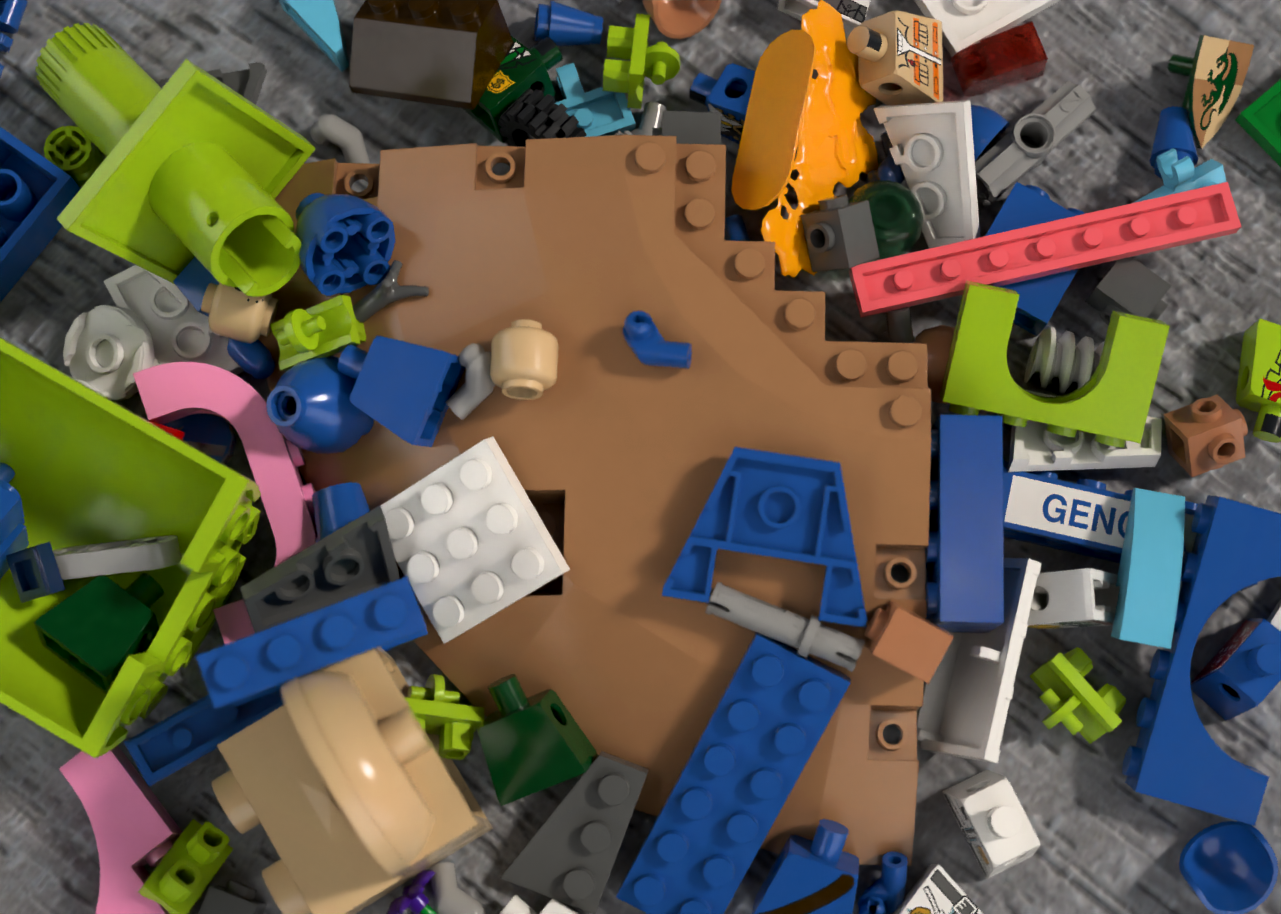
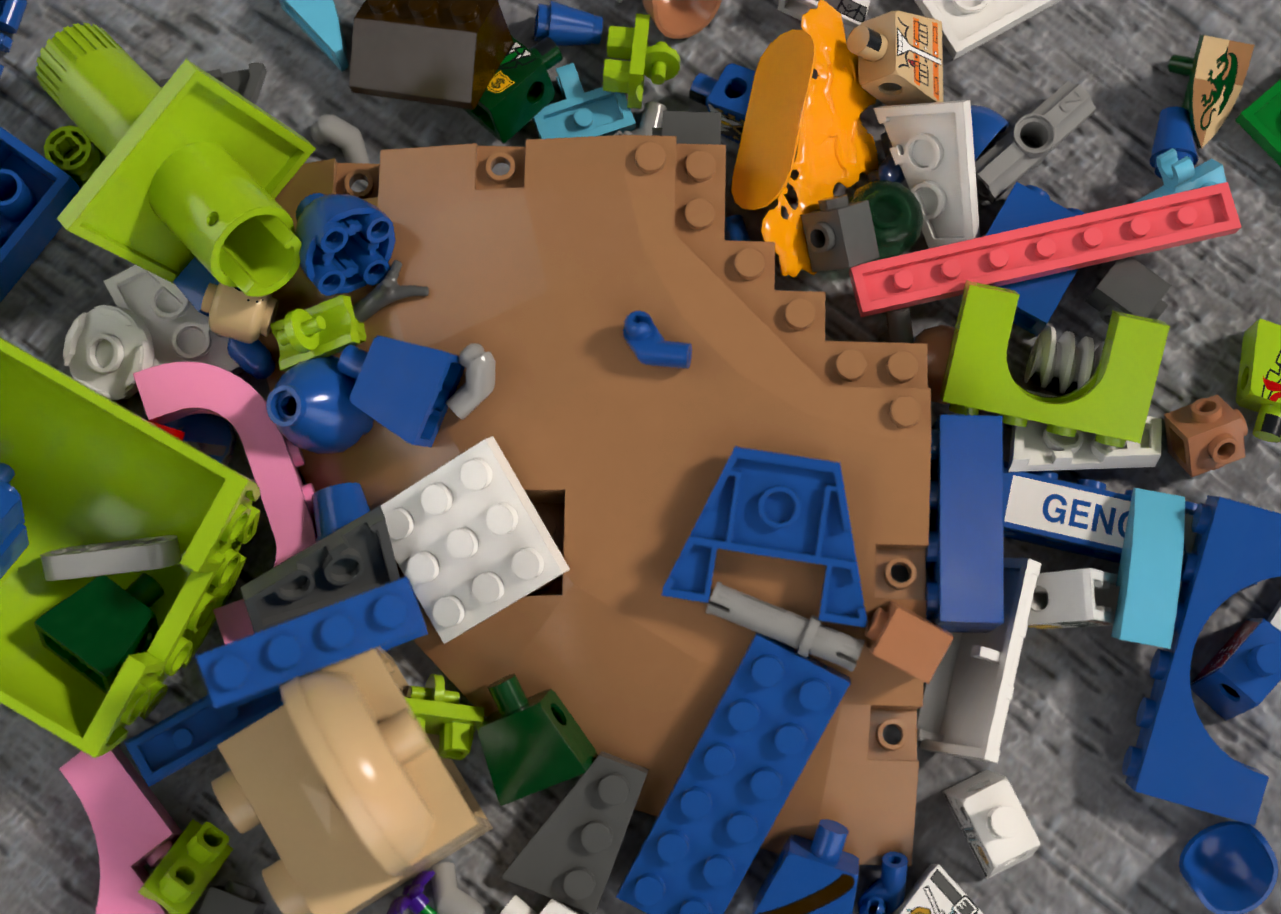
(35, 572): dark blue tile -> none
(524, 360): tan head -> none
(537, 118): black tyre -> none
(1000, 60): clear red leg -> none
(1074, 699): lime hips -> none

